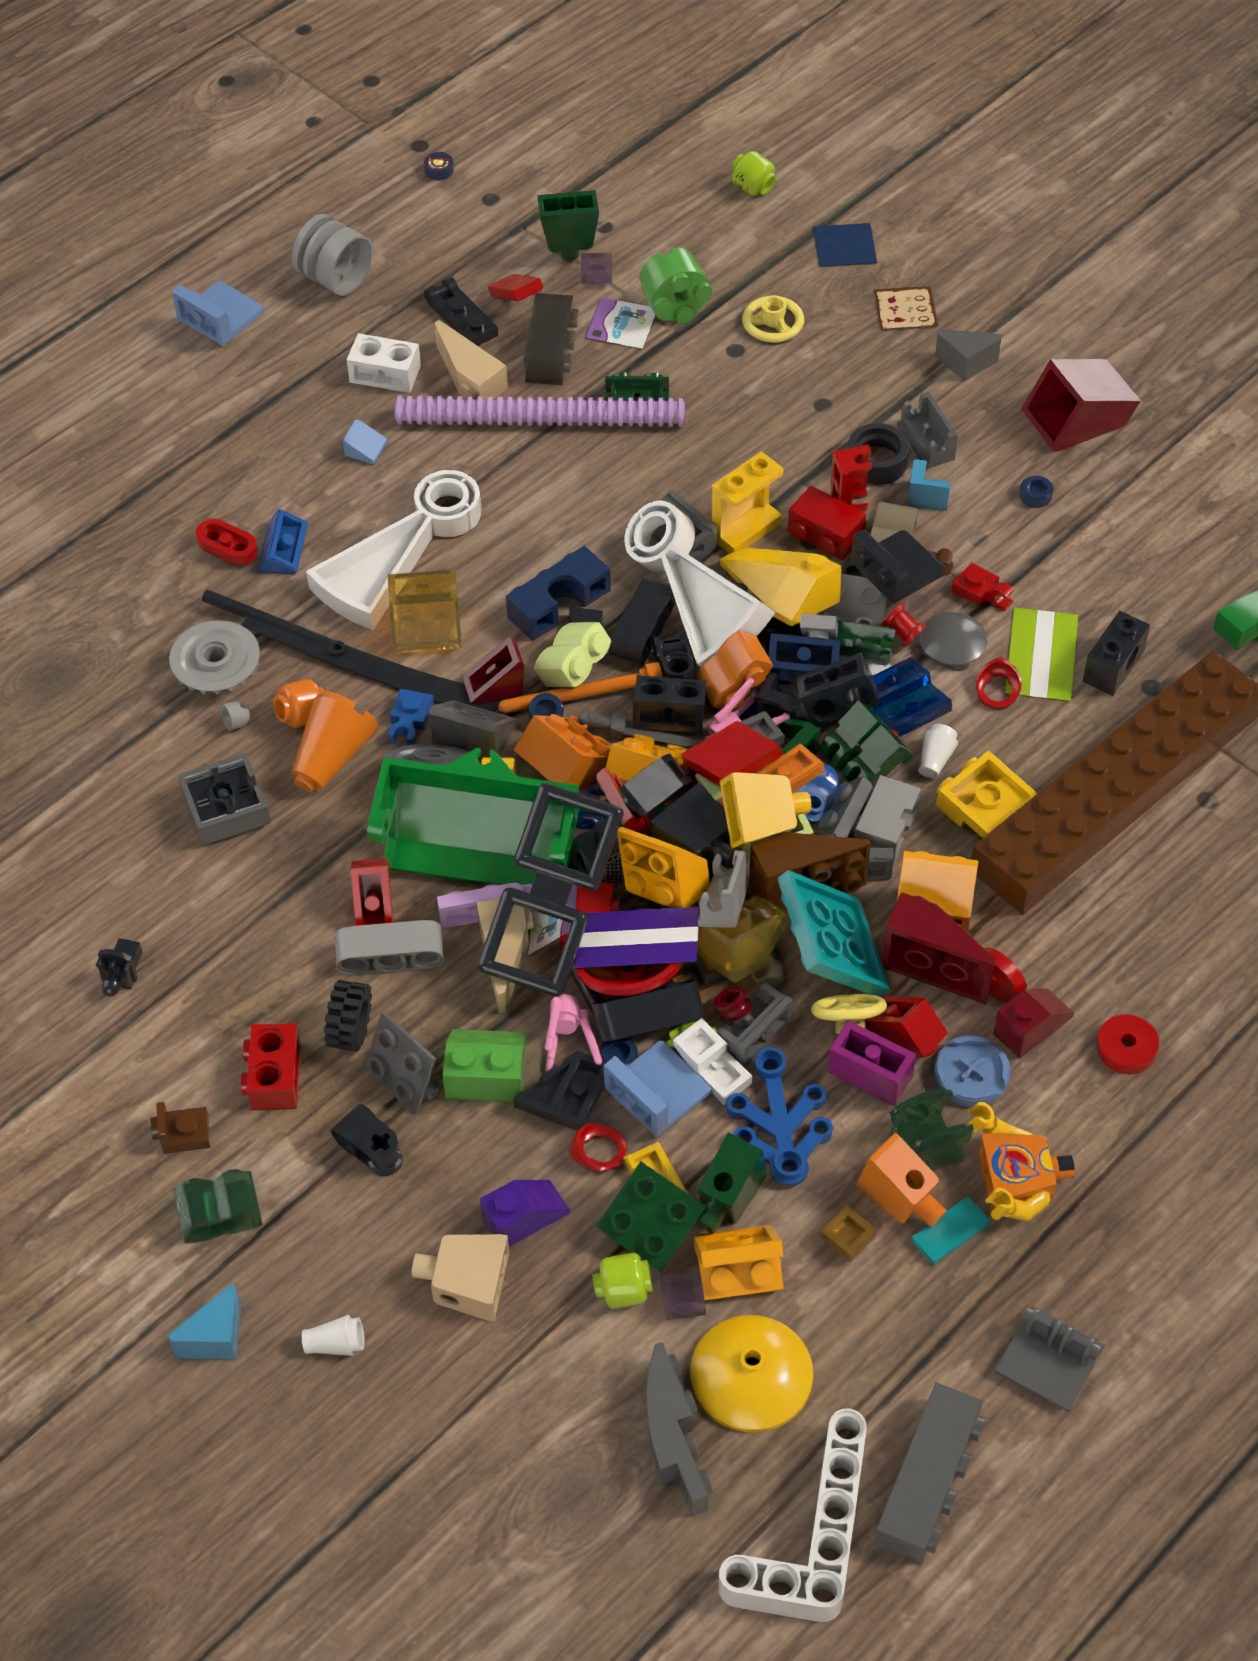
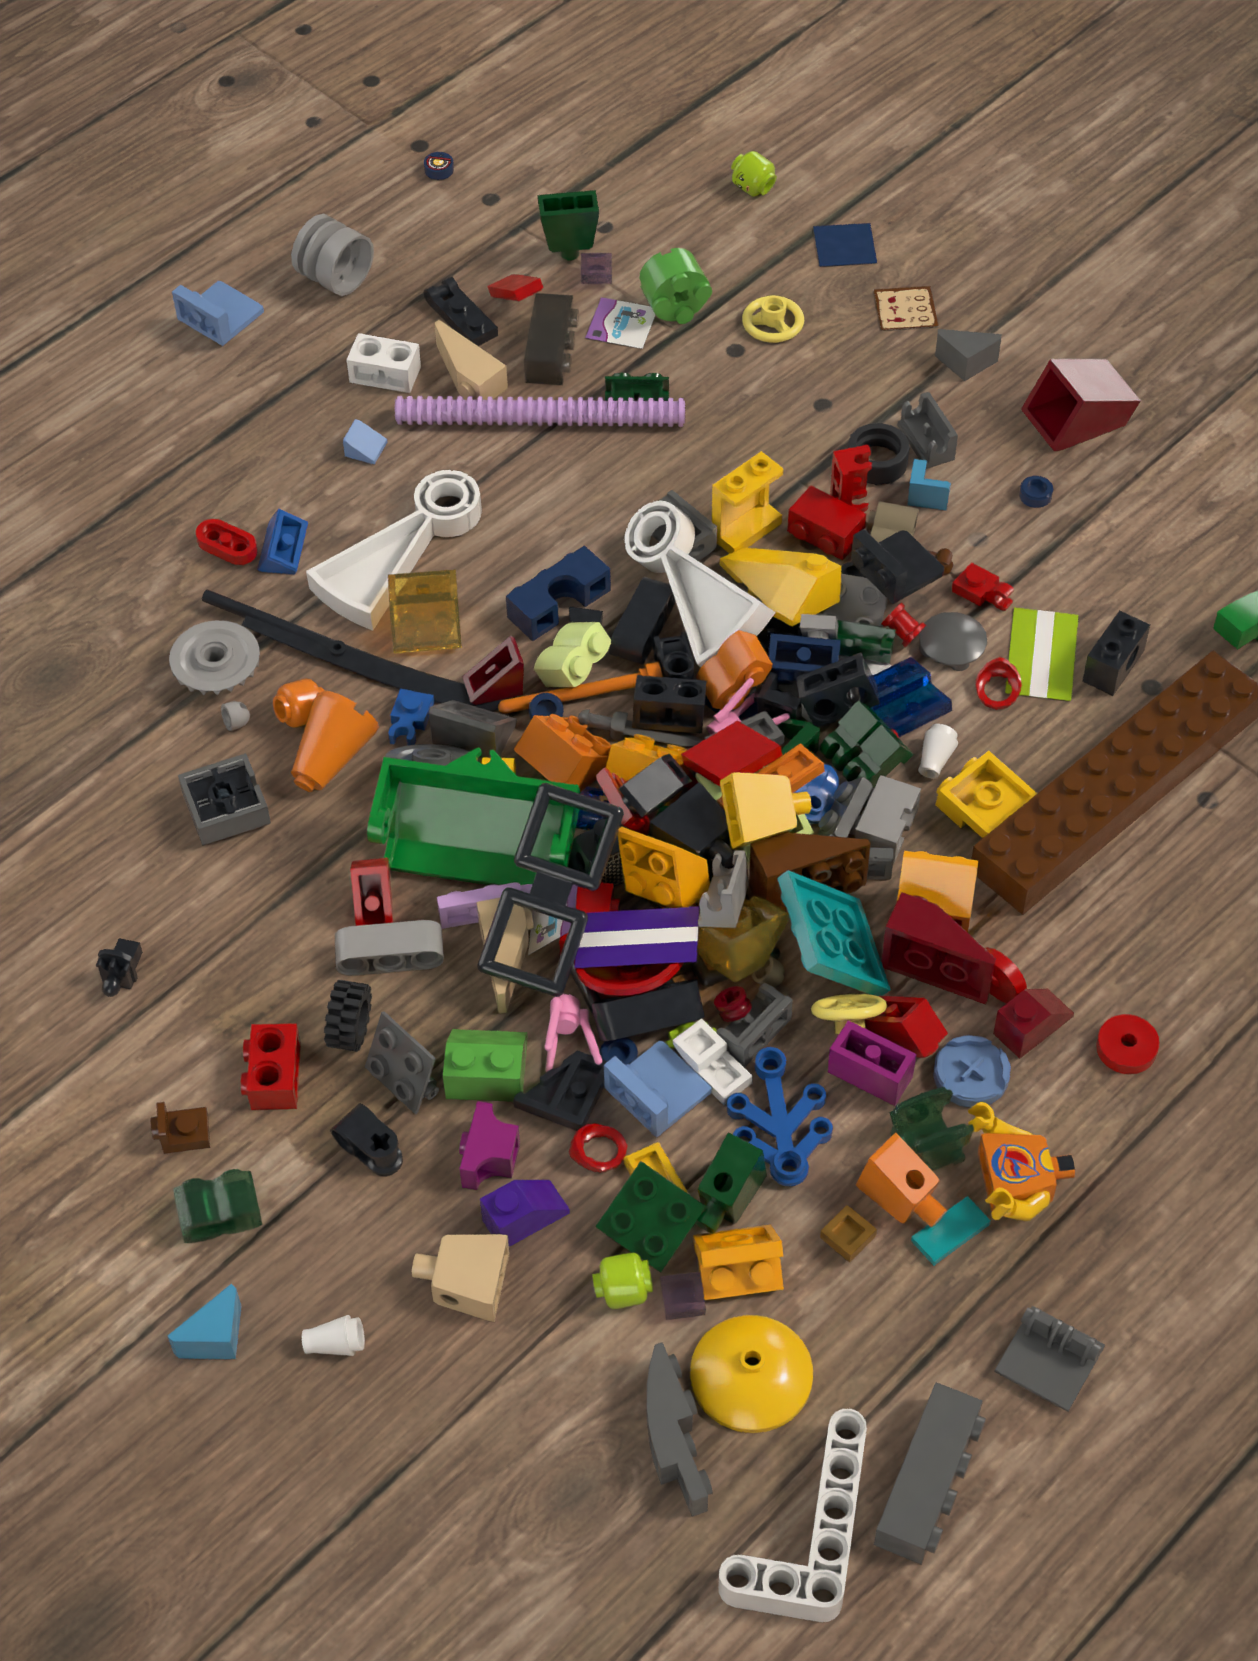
(487, 1148): none -> magenta brick

